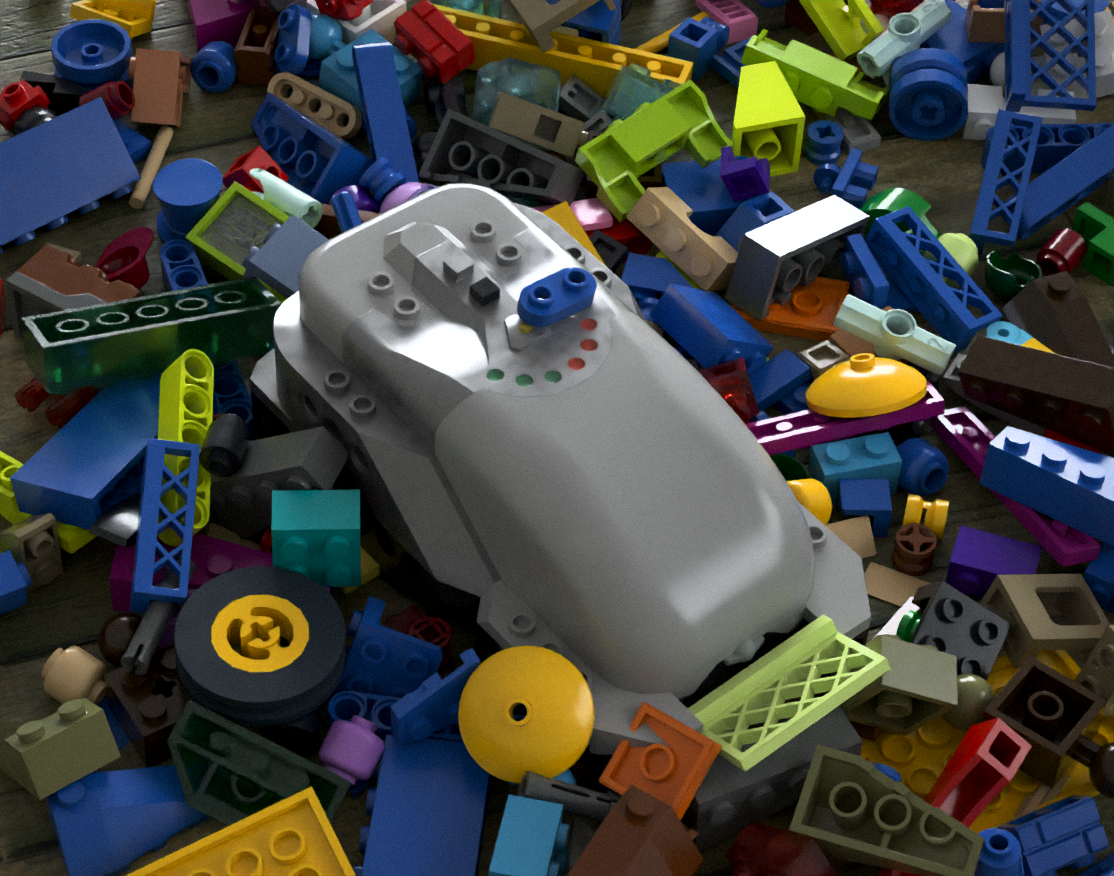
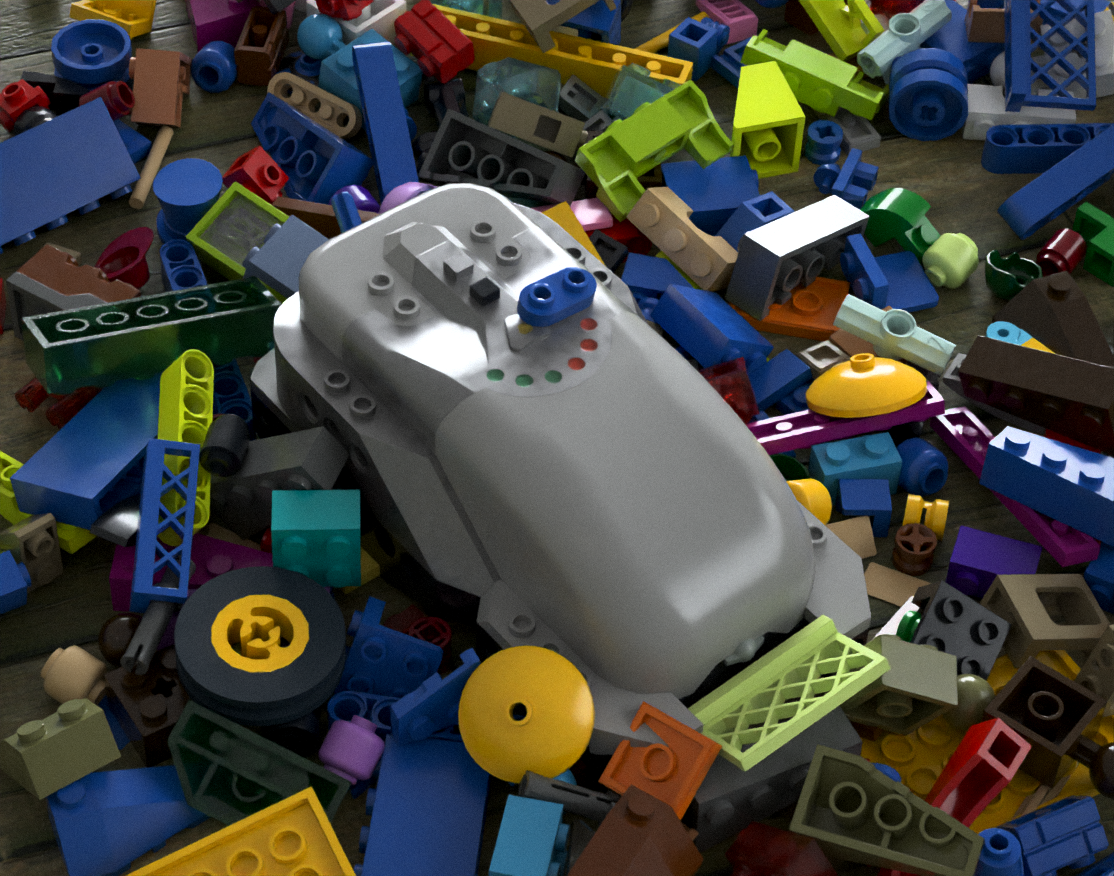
(287, 198): light aqua piece -> none
(293, 39): blue plate -> none
(381, 179): blue wheel -> none
(744, 177): dark purple panel -> none
(922, 278): blue fence -> none
(991, 179): blue fence -> none

